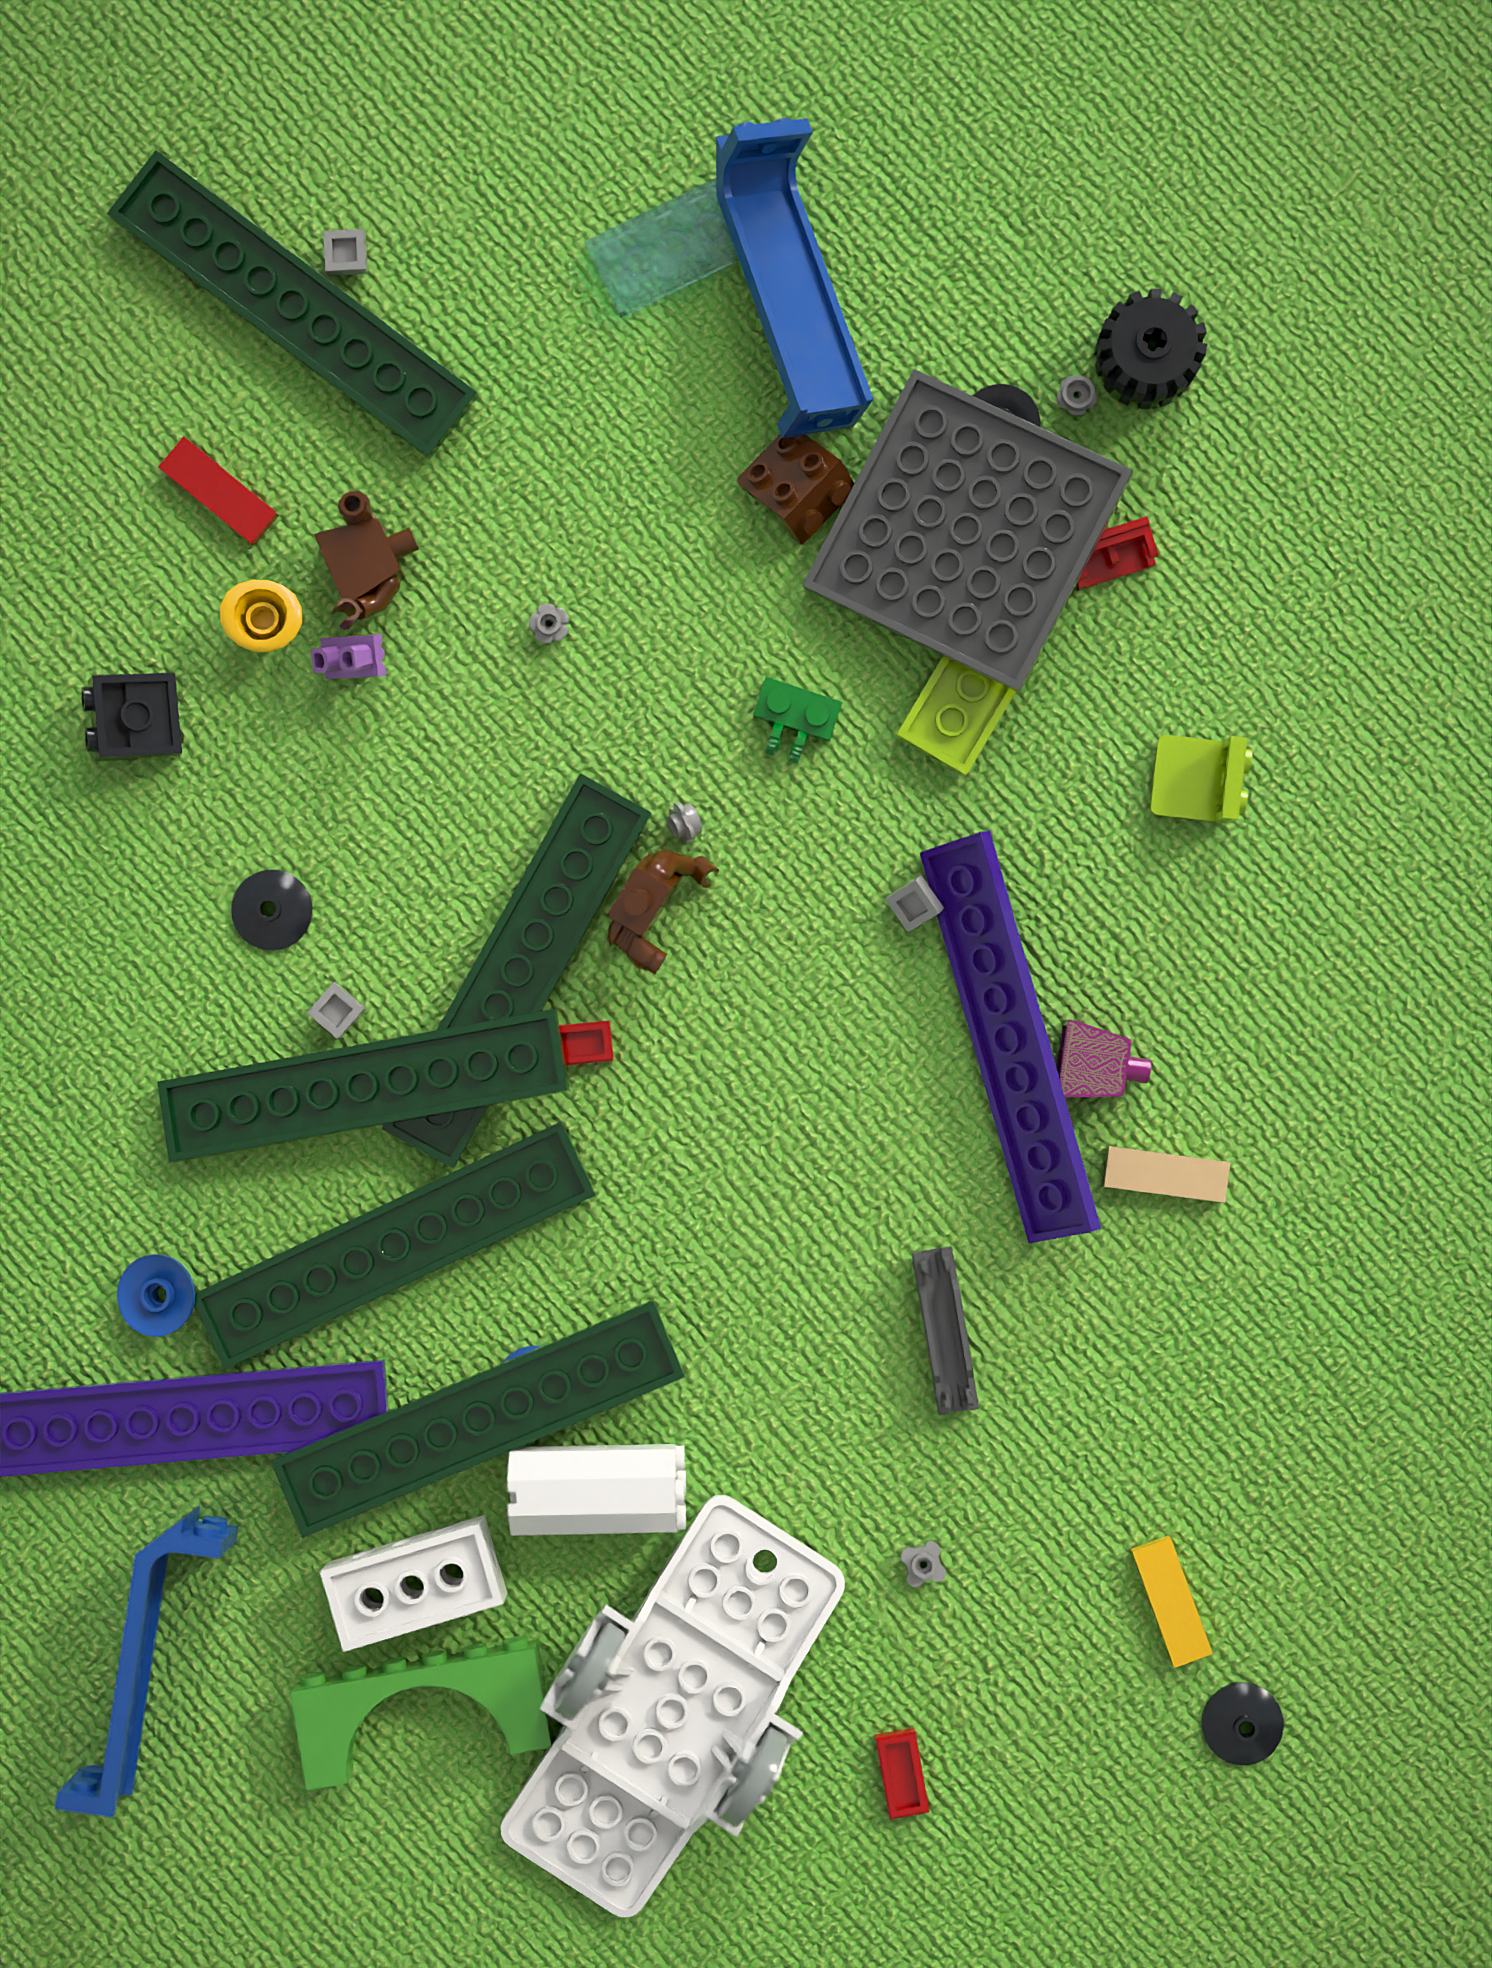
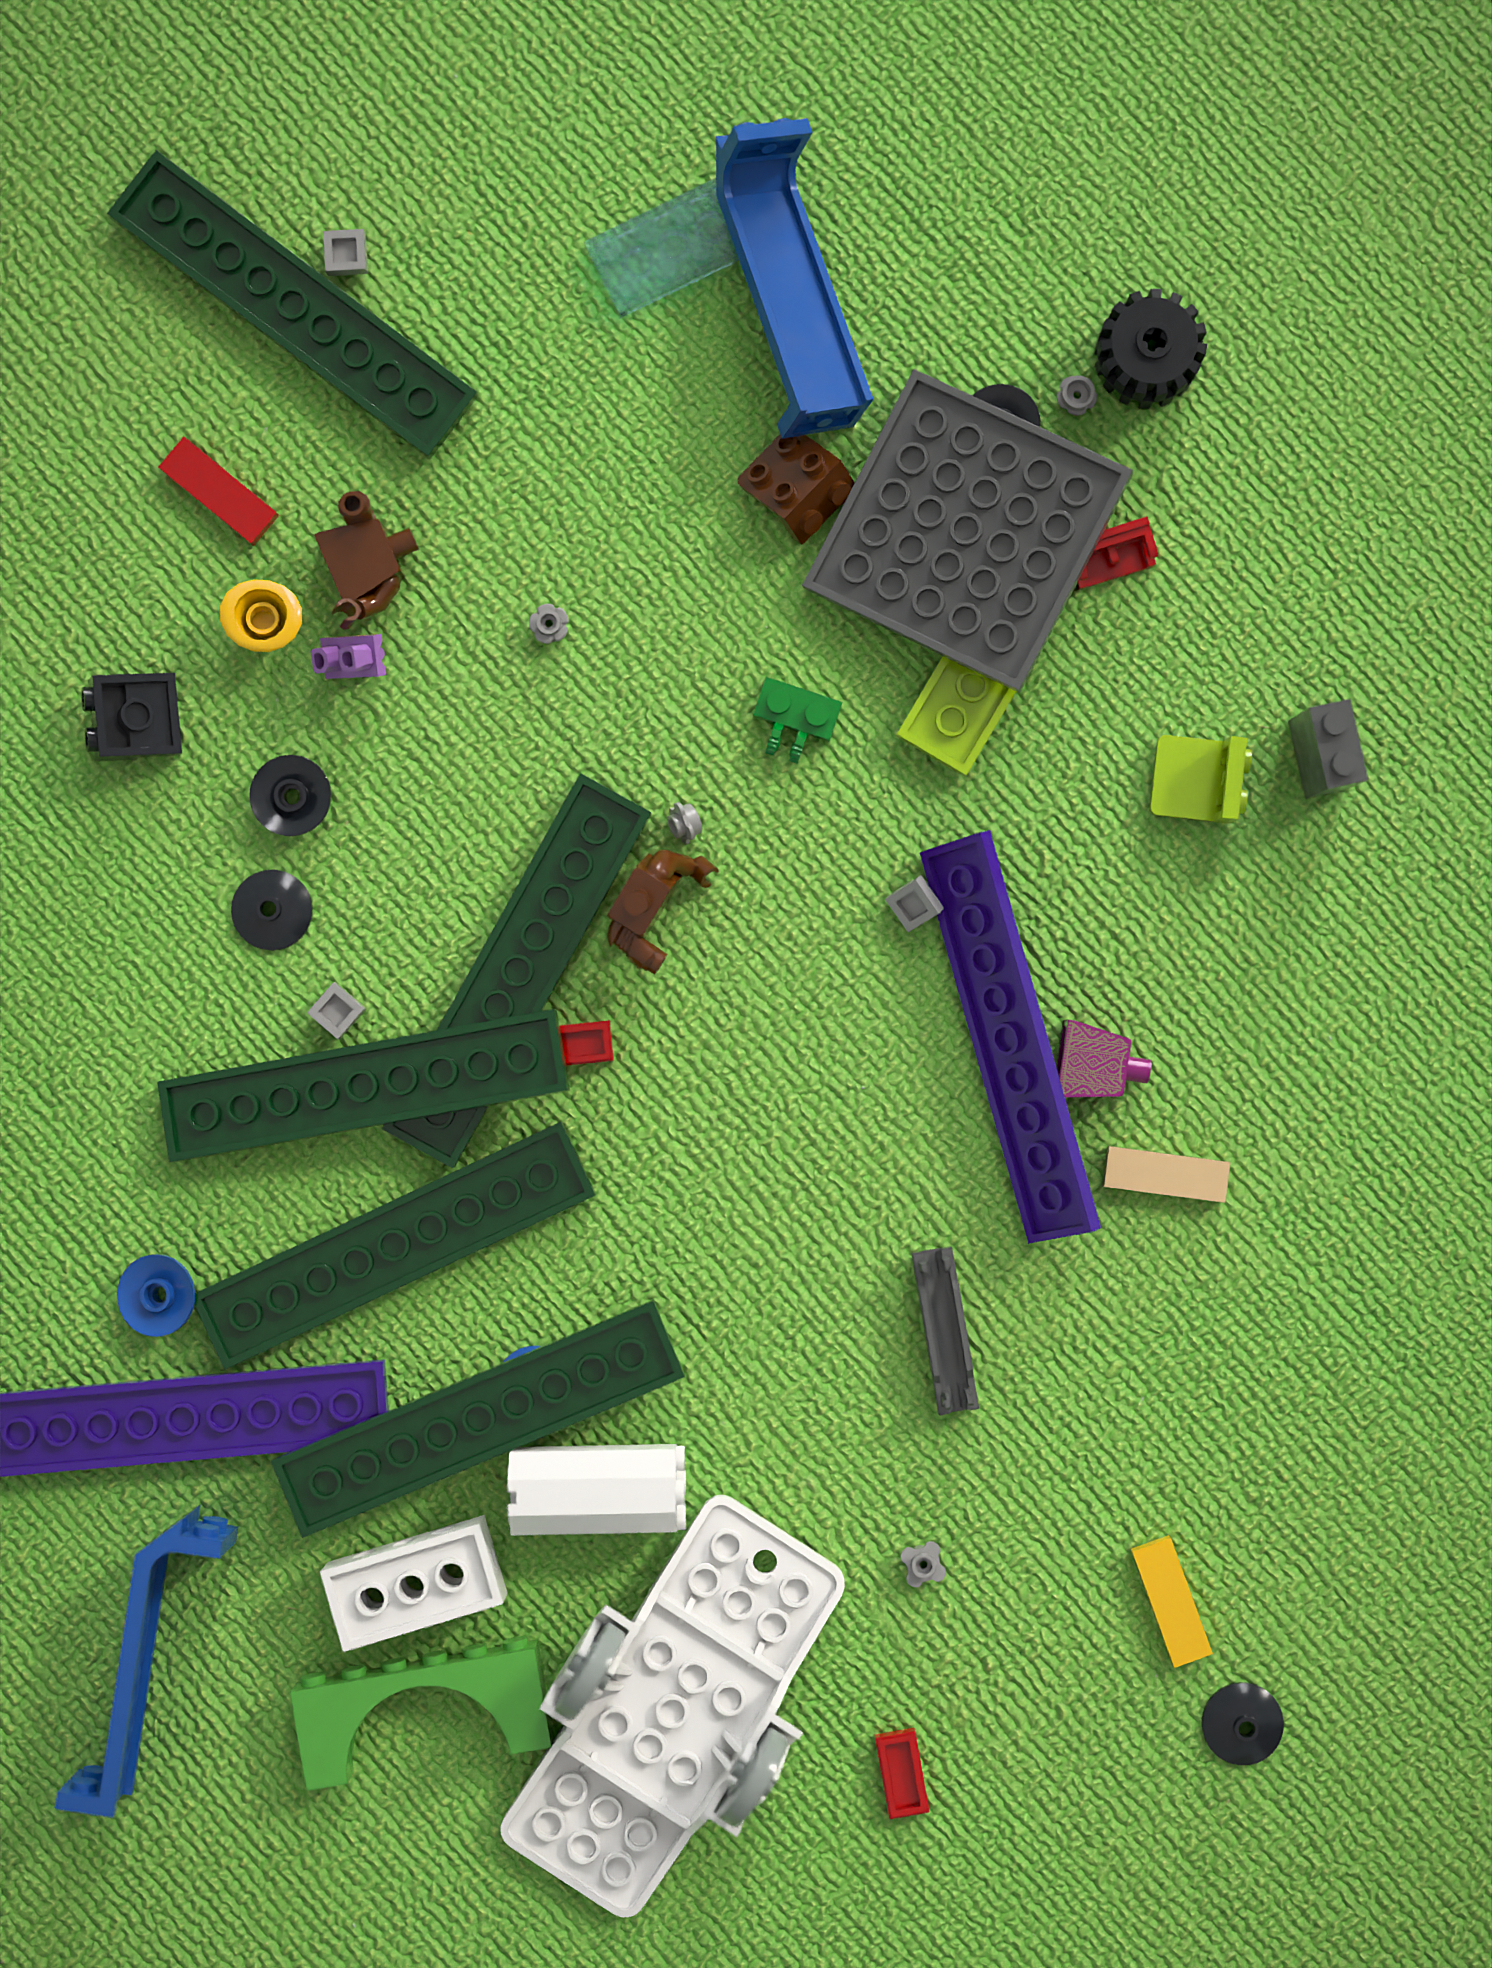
(272, 785): none -> black dish
(1328, 749): none -> dark grey brick

